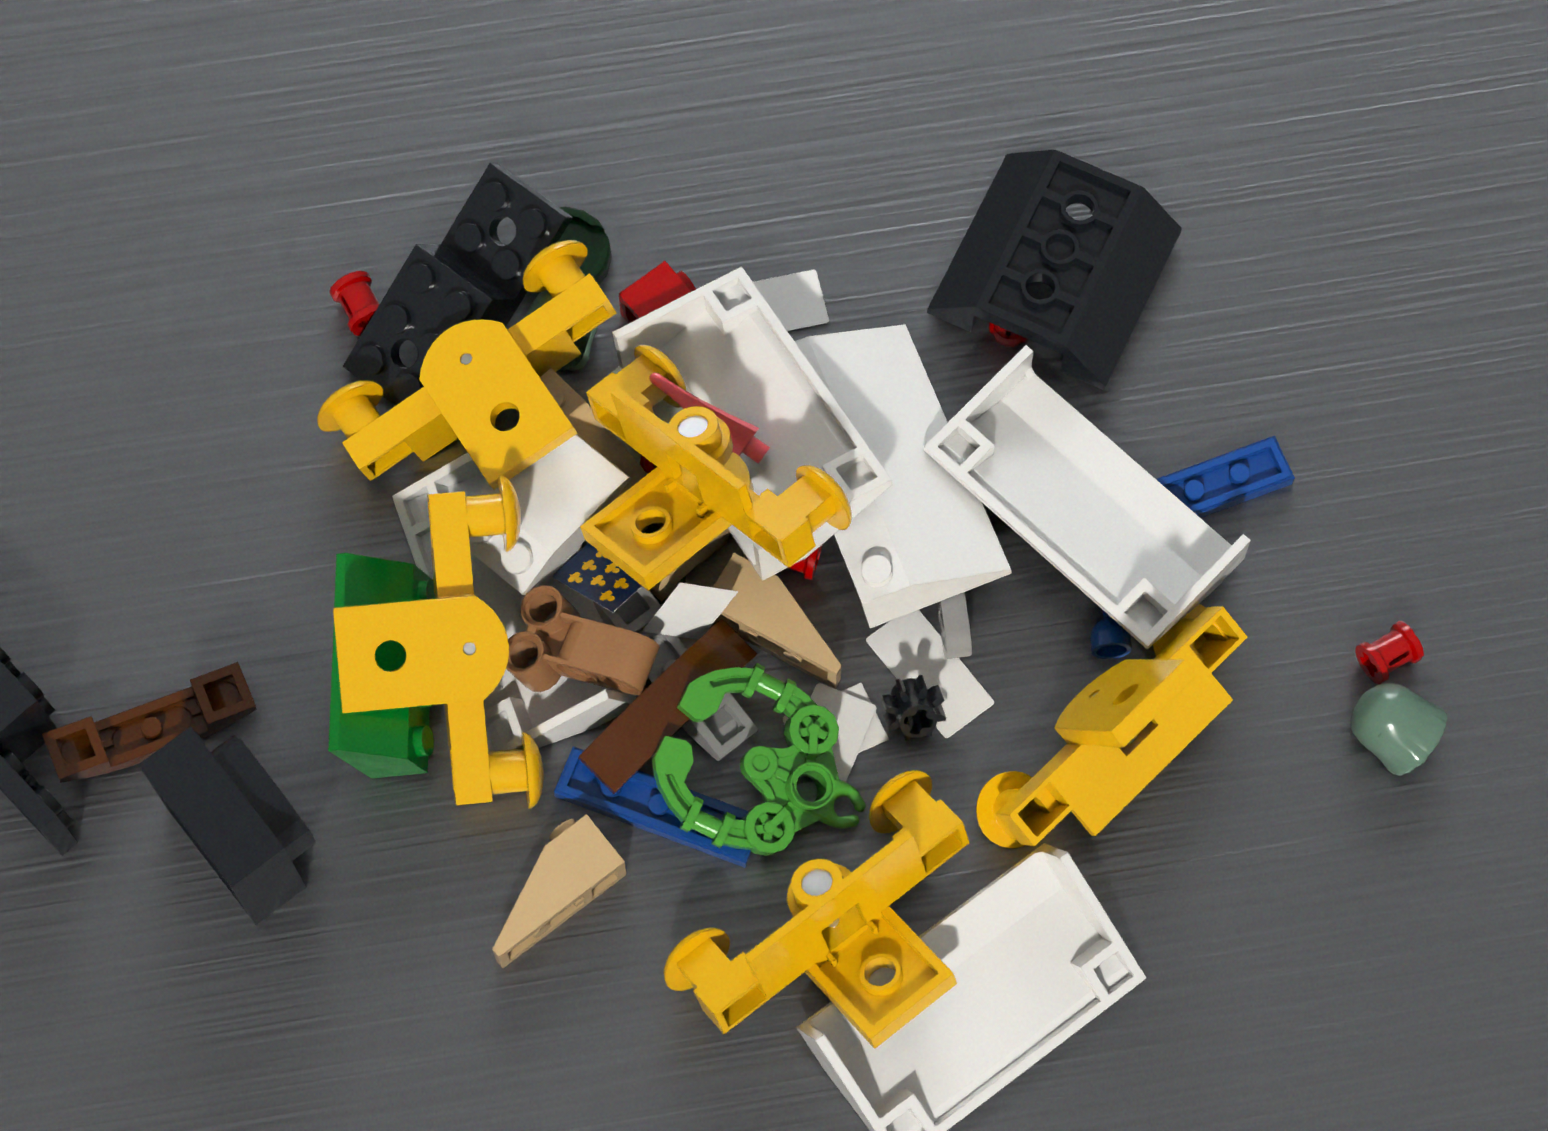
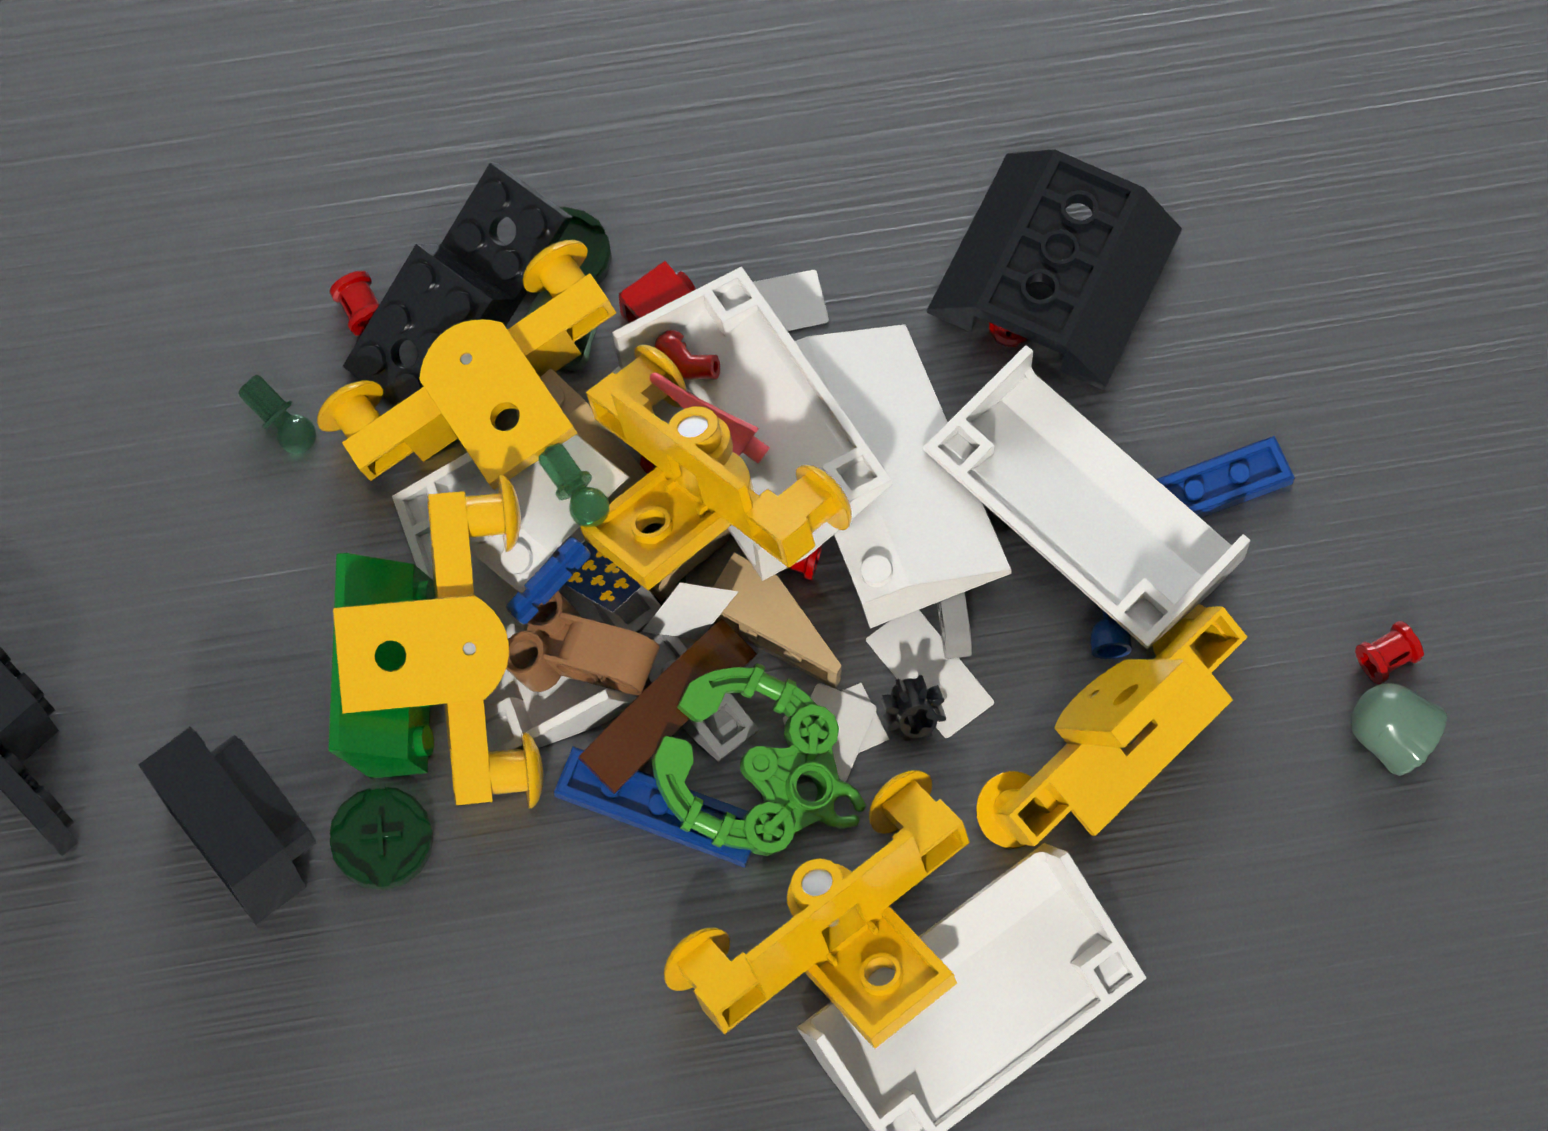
(130, 737): reddish brown slope -> none
(294, 432): none -> clear green axle
(381, 838): none -> dark green tile
(548, 580): none -> blue axle
(565, 879): tan slope -> none
(587, 504): none -> clear green axle
(689, 365): none -> red arm

